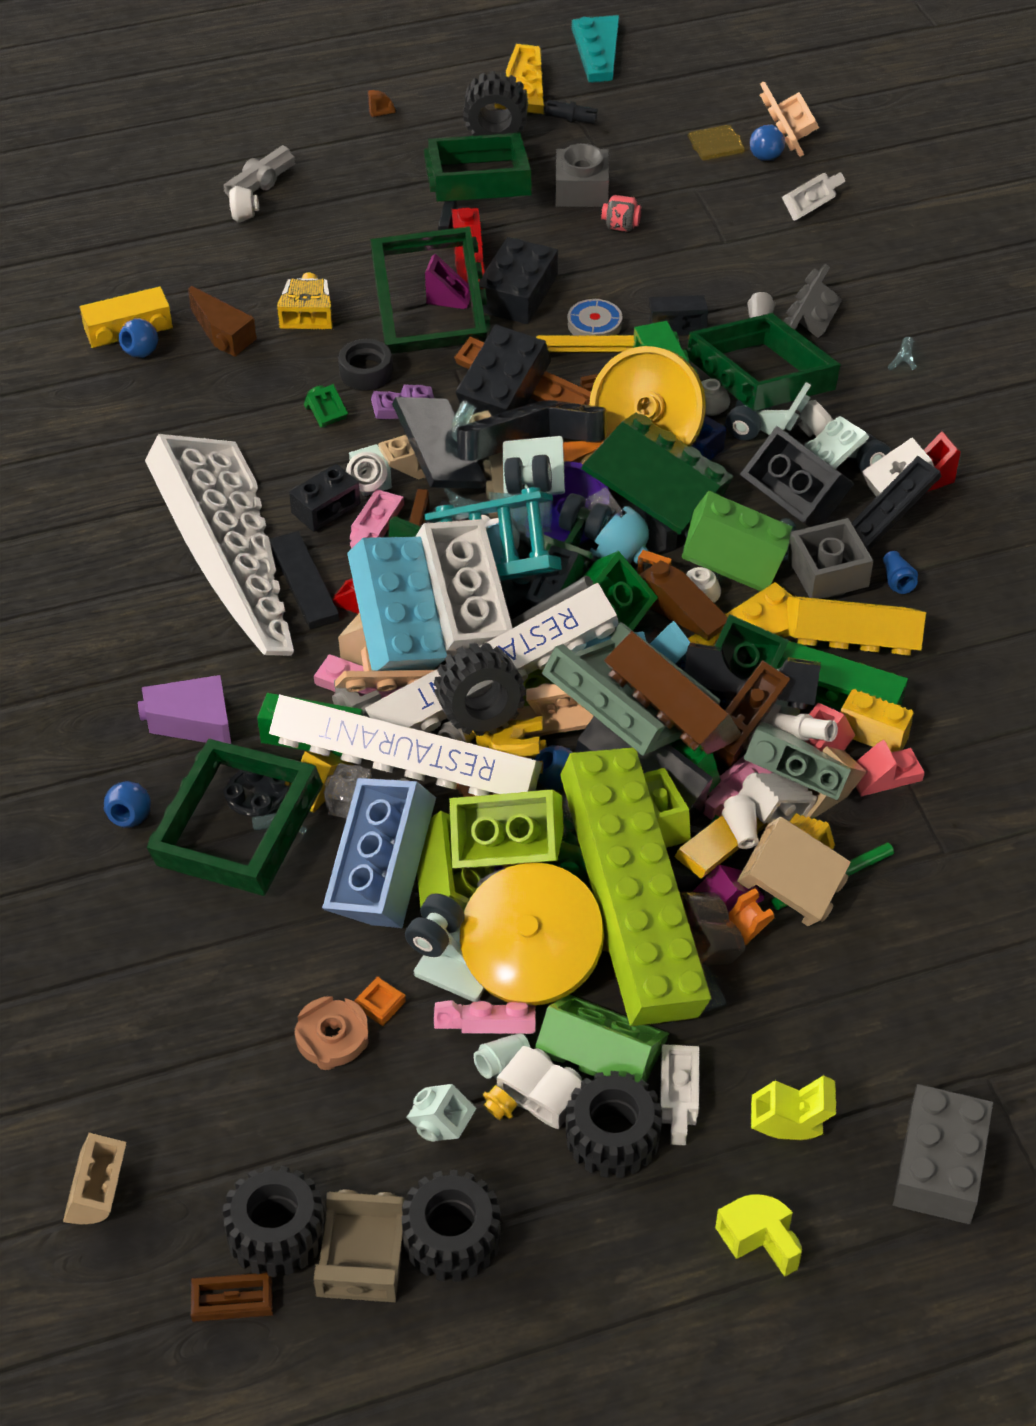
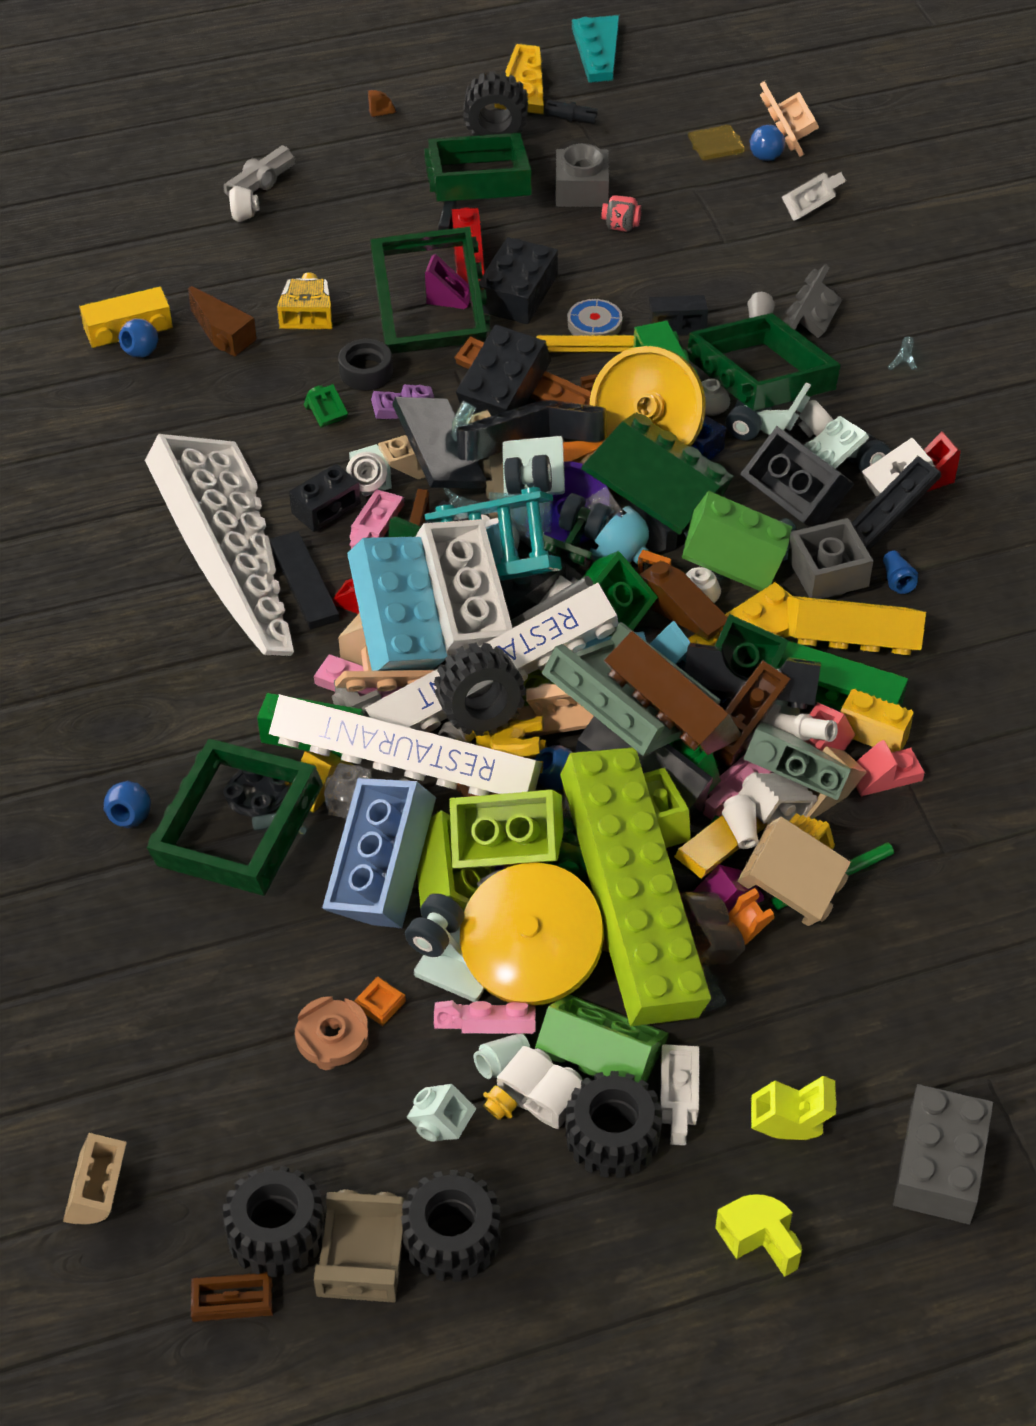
(186, 710): medium lavender slope -> none
(550, 583): black hinge -> none

